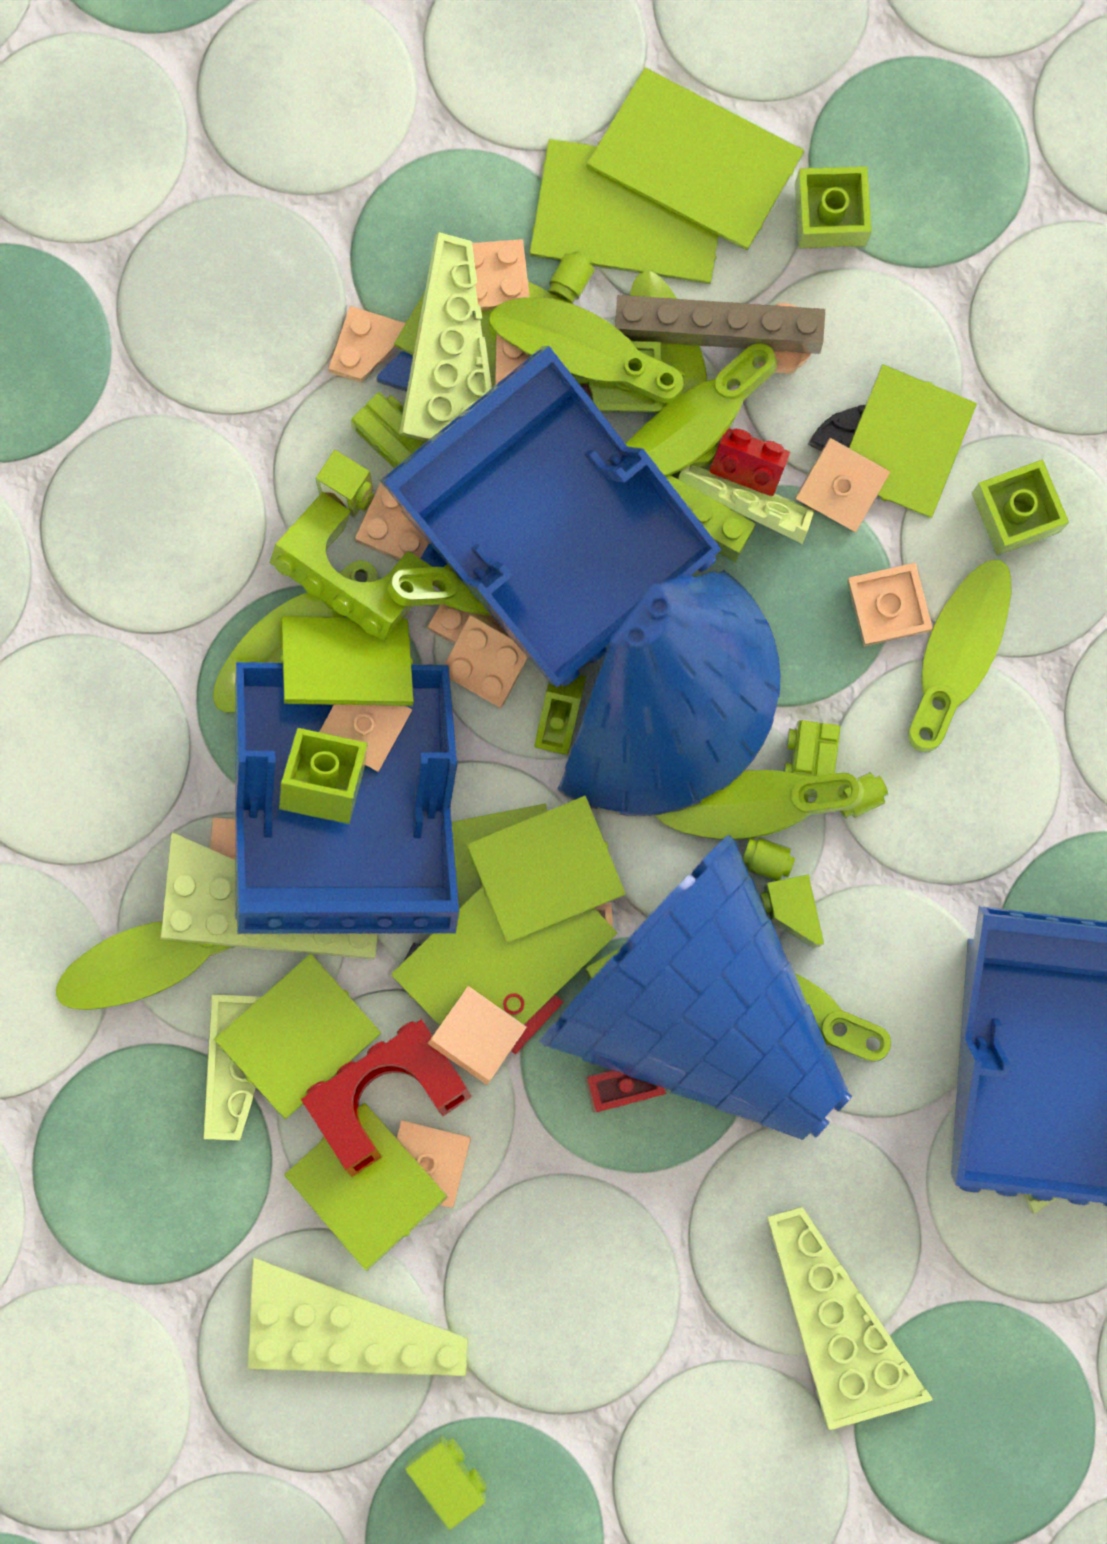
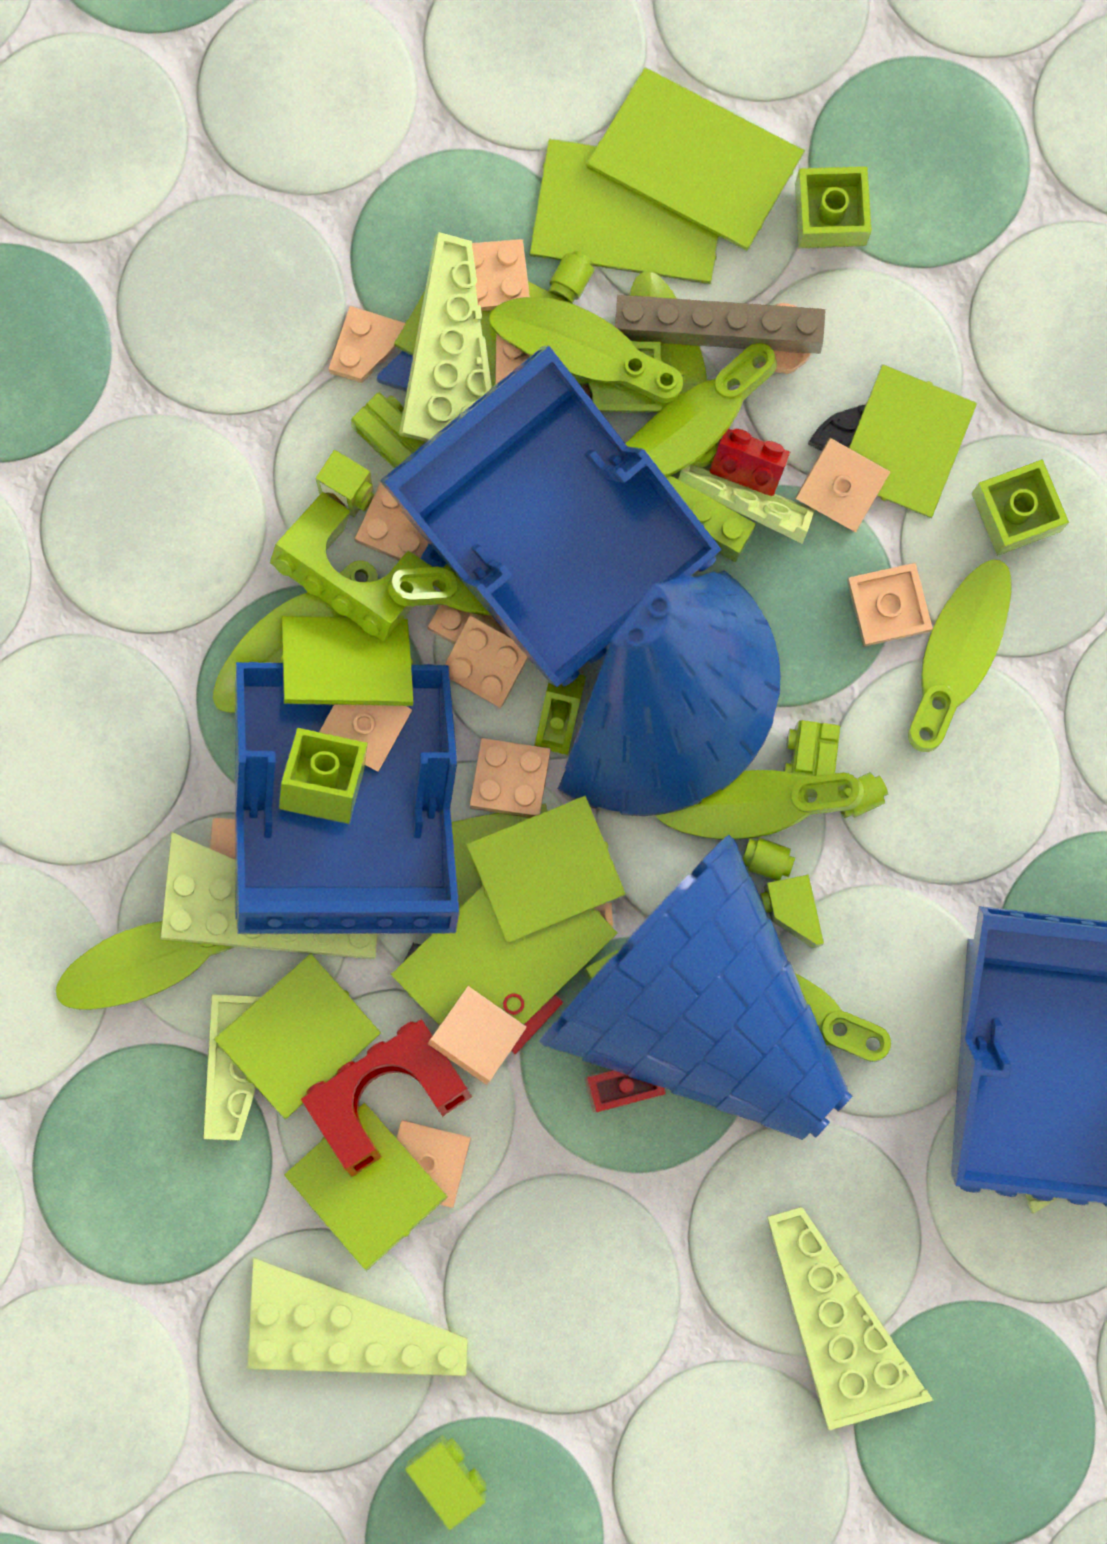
(510, 778): none -> light nougat plate

